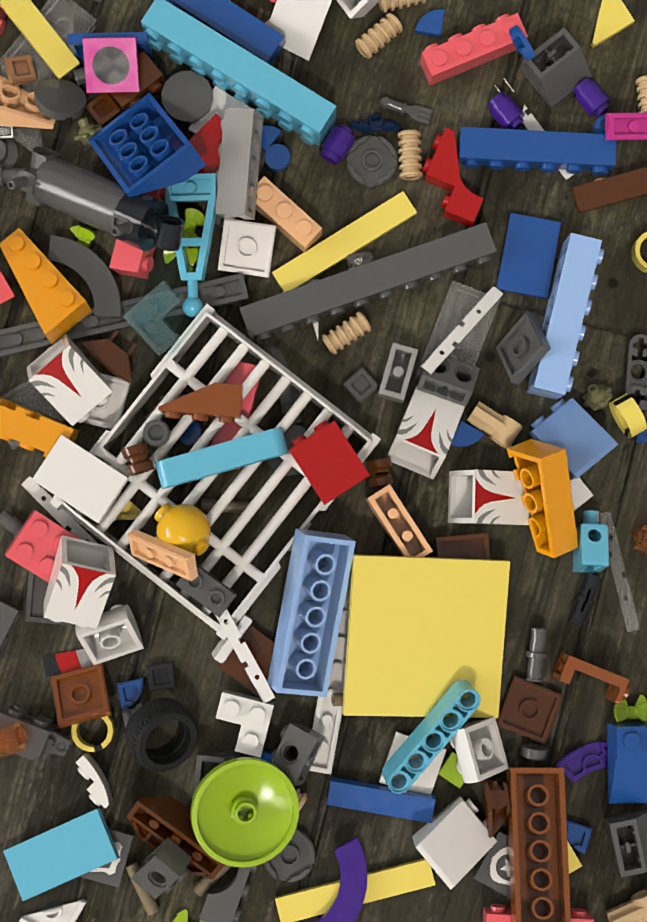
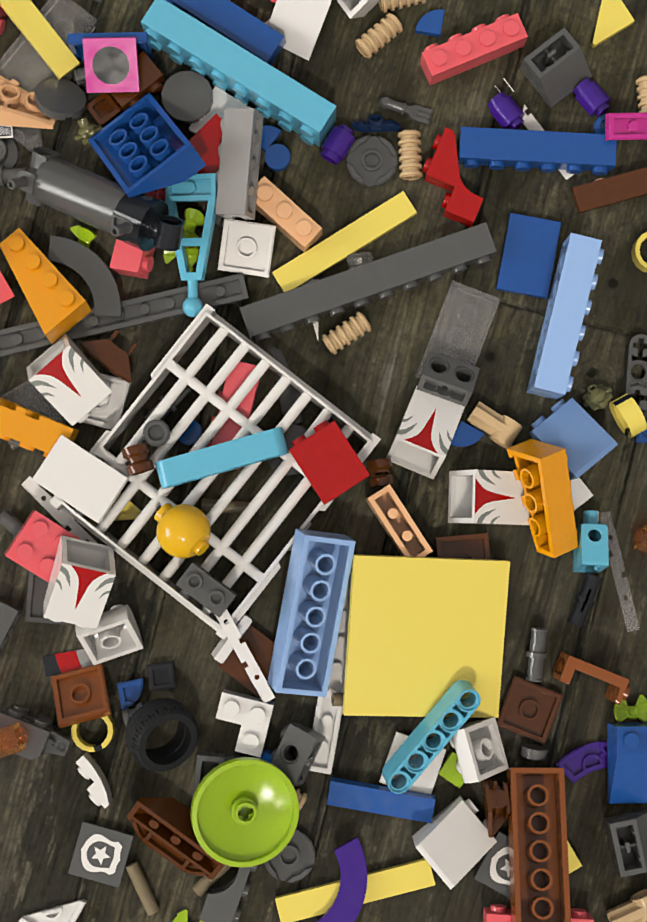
(20, 70): medium nougat tile -> none
(61, 854): medium azure tile -> none
(148, 317): clear light blue brick -> none
(162, 869): dark grey brick -> none
(163, 554): light nougat tile -> none
(214, 400): dark orange slope -> none
(361, 385): dark grey tile -> none
(397, 372): light grey brick -> none
(459, 332): white piece -> none
(521, 43): blue tile -> none
(523, 347): dark grey tile -> none
(578, 835): blue tile -> none

